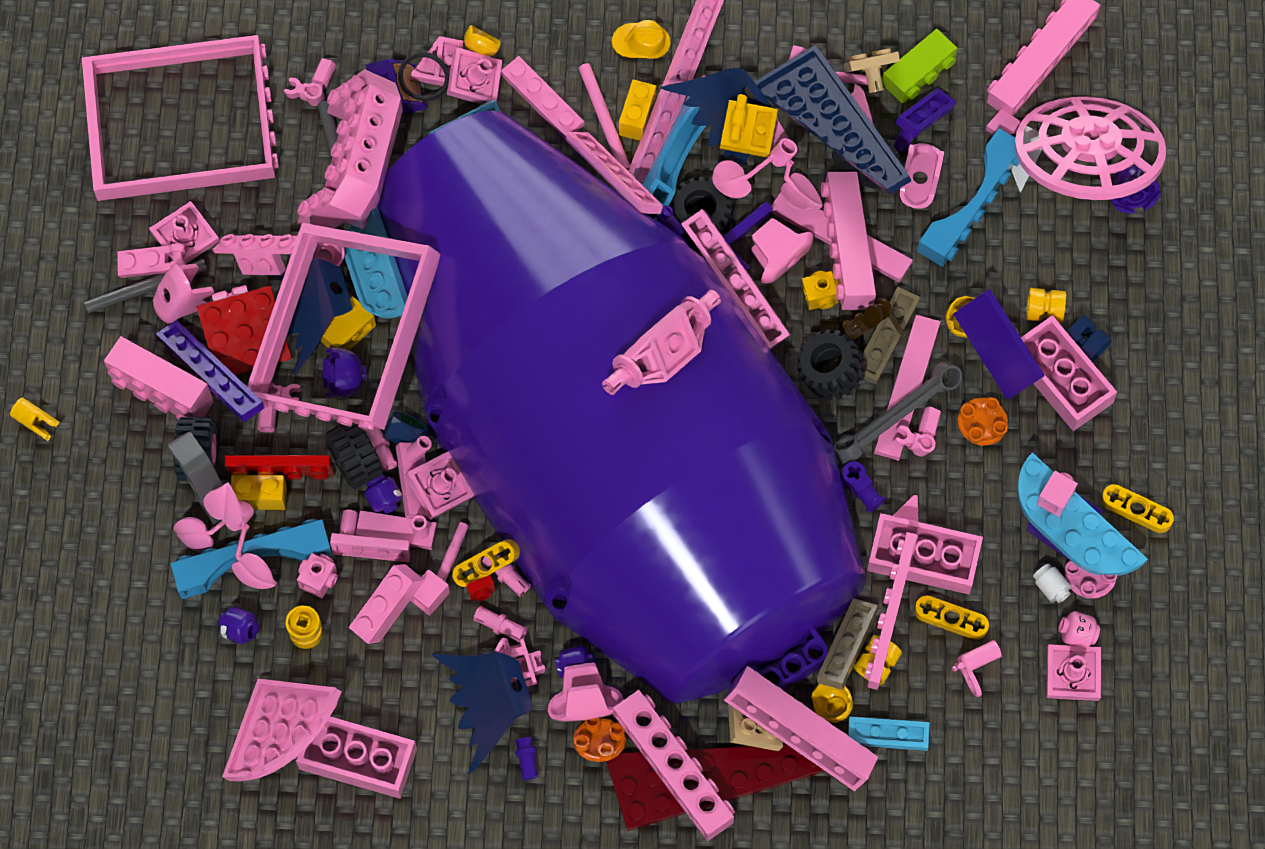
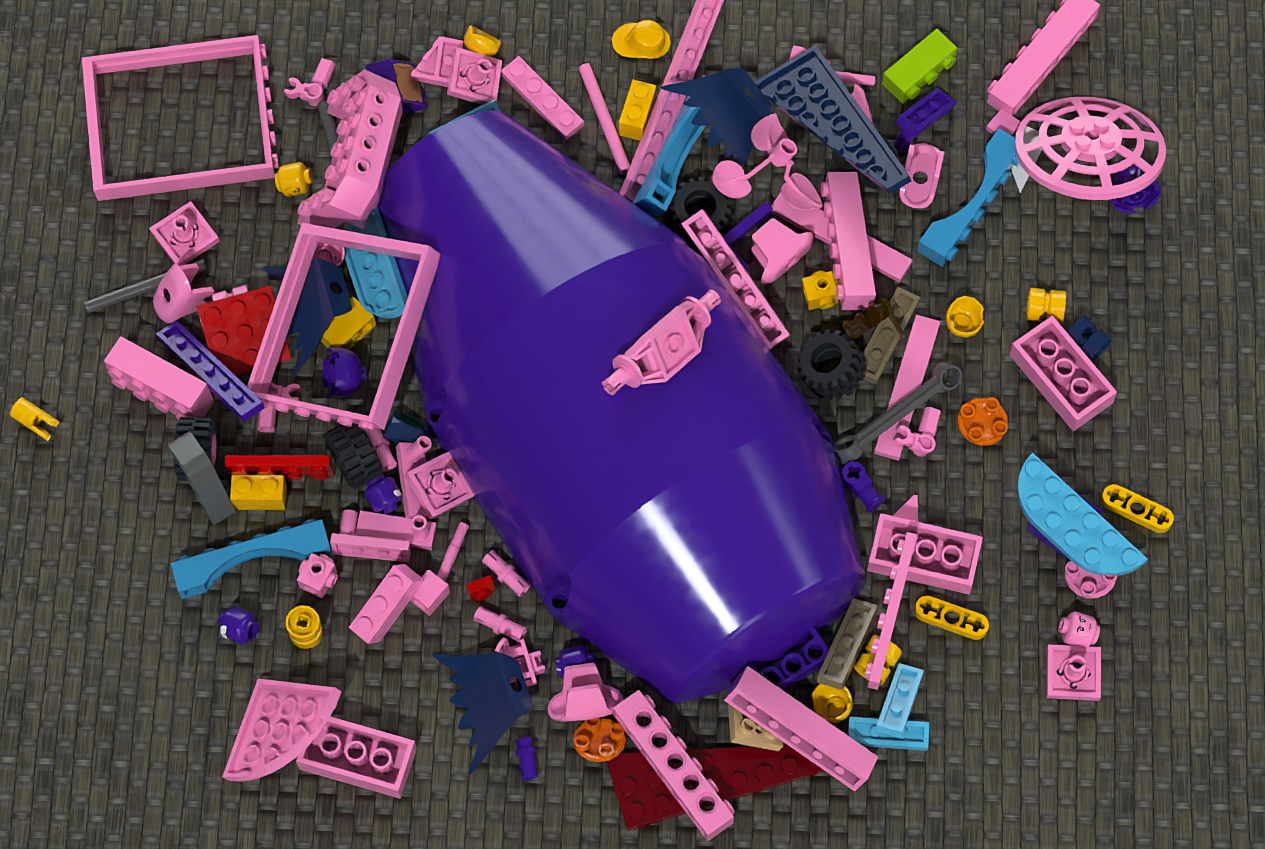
(149, 260): bright pink plate -> none
(224, 506): bright pink plant -> none
(257, 253): bright pink bracket -> none
(293, 179): none -> yellow head
(419, 97): black tyre -> none
(475, 562): yellow beam -> none
(614, 173): bright pink tile -> none
(667, 219): dark purple arm -> none
(748, 128): yellow plate -> none
(871, 66): tan plate -> none
(899, 700): none -> medium azure plate
(974, 660): bright pink piece -> none
(998, 344): dark purple tile -> none
(1052, 583): white brick -> none
(1057, 493): bright pink brick -> none

